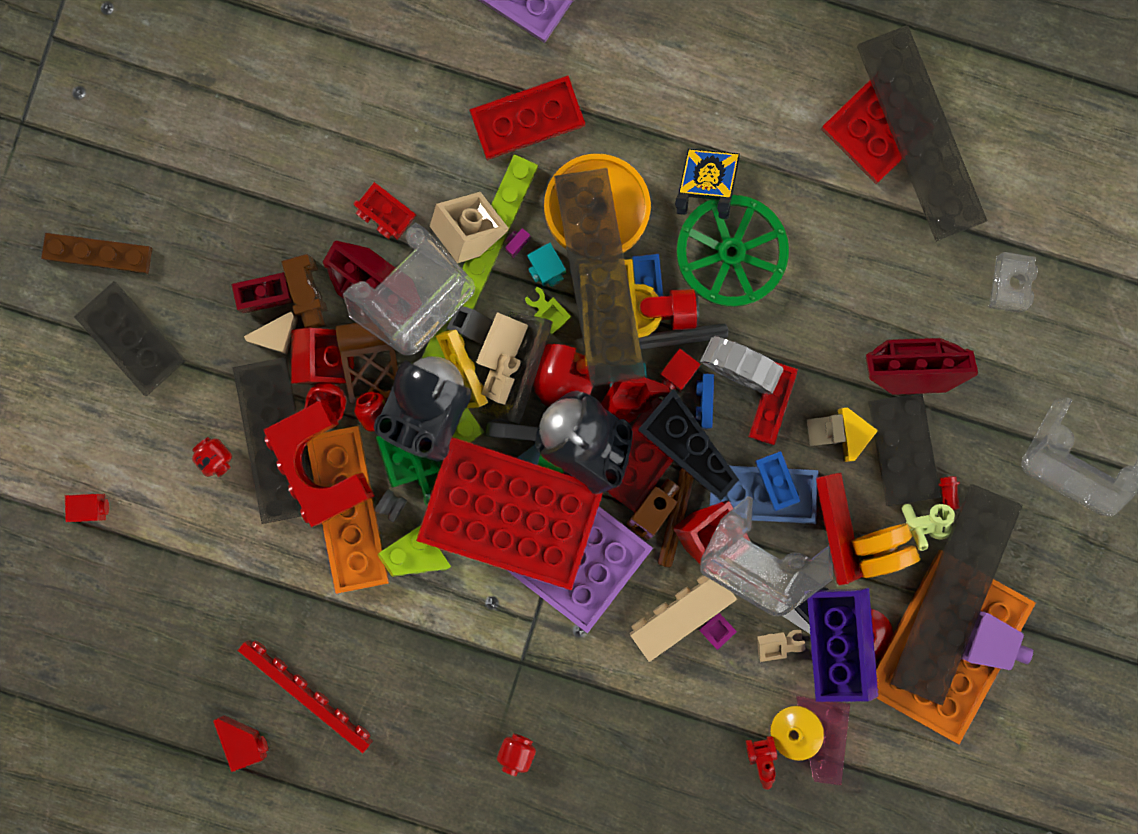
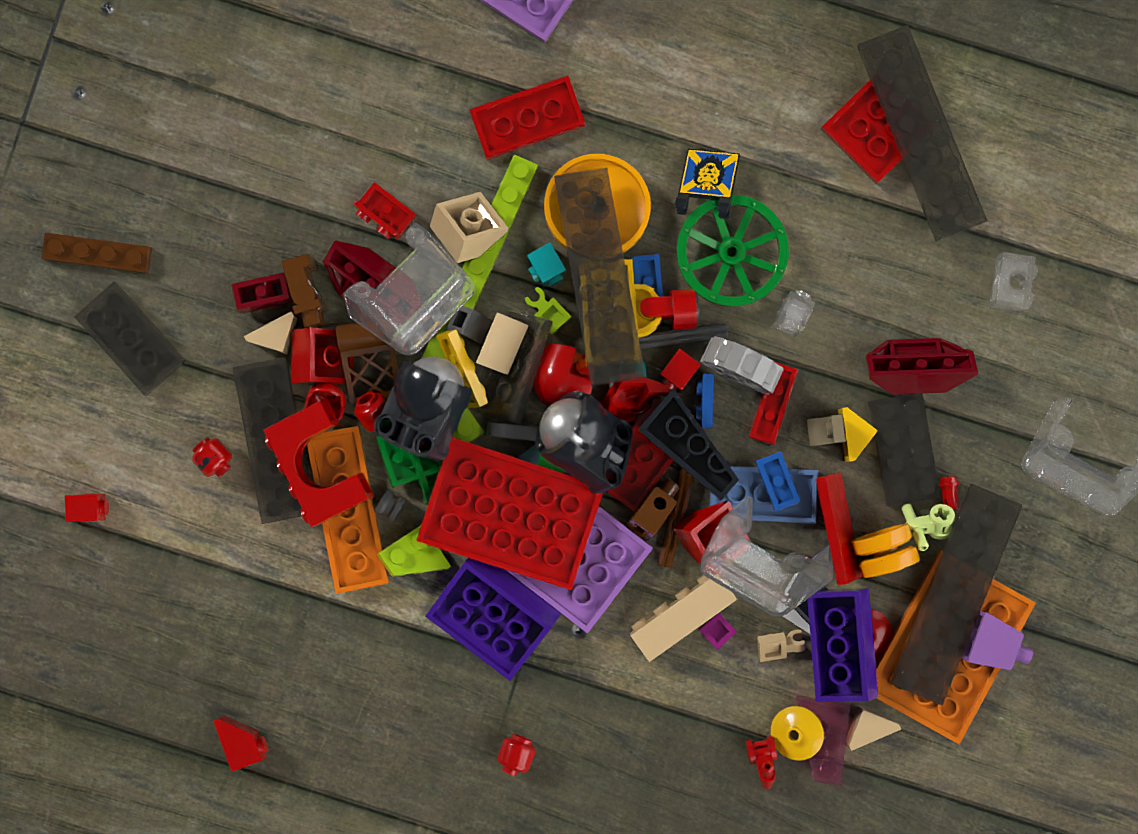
(298, 688): red plate -> none
(493, 615): none -> dark purple slope
(499, 382): tan plate -> none
(516, 242): magenta plate -> none
(793, 313): none -> clear brick
(869, 727): none -> tan slope

